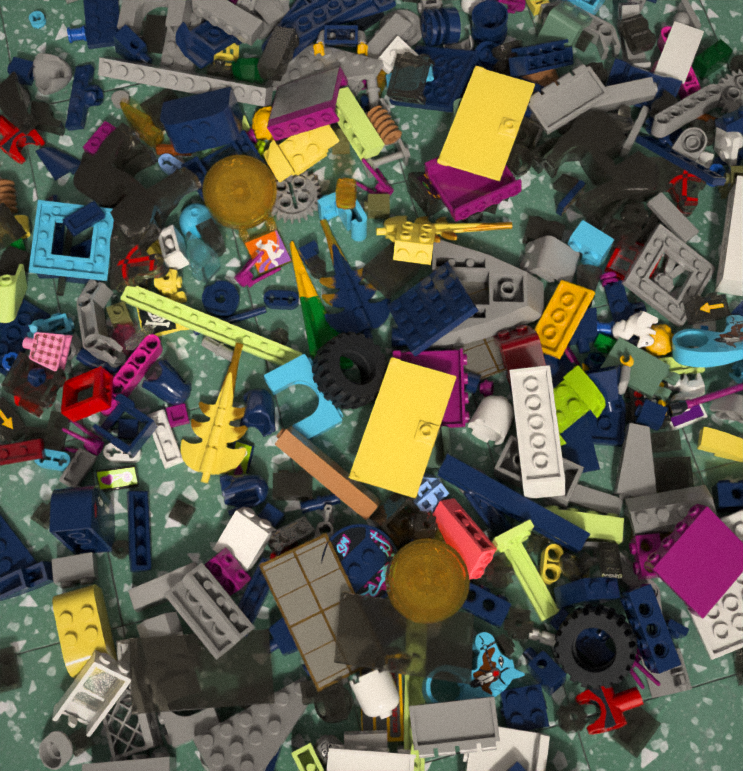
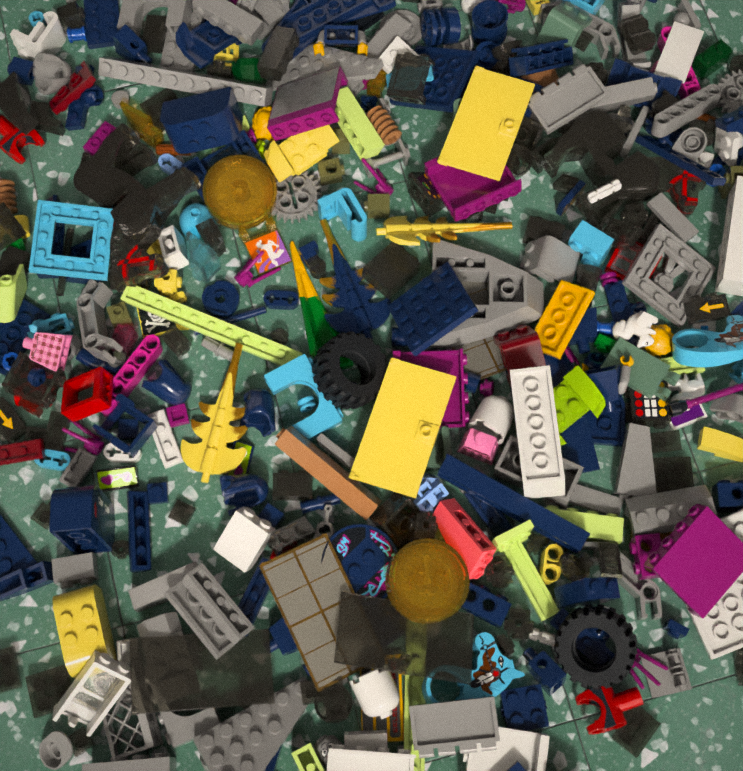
(40, 39): none -> white piece
(47, 689): none -> clear smoke plate
(57, 162): dark blue slope -> none
(71, 16): none -> clear smoke brick
(79, 83): none -> dark red wing
(84, 218): dark blue tile -> none
(138, 337): clear axle -> none
(158, 493): none -> dark blue plate
(176, 341): none -> clear smoke brick
(227, 571): magenta brick -> none
(306, 404): none -> medium azure bush
(330, 178): none -> olive brick
(335, 451): none -> light grey tile
(346, 193): clear yellow gear -> none
(373, 93): light grey pin -> none
(414, 242): light yellow bracket -> none
(479, 446): none -> bright pink torso
(564, 720): clear smoke brick -> none
(604, 191): none -> white axle
(650, 414): dark blue brick -> none
(657, 636): dark blue brick -> none

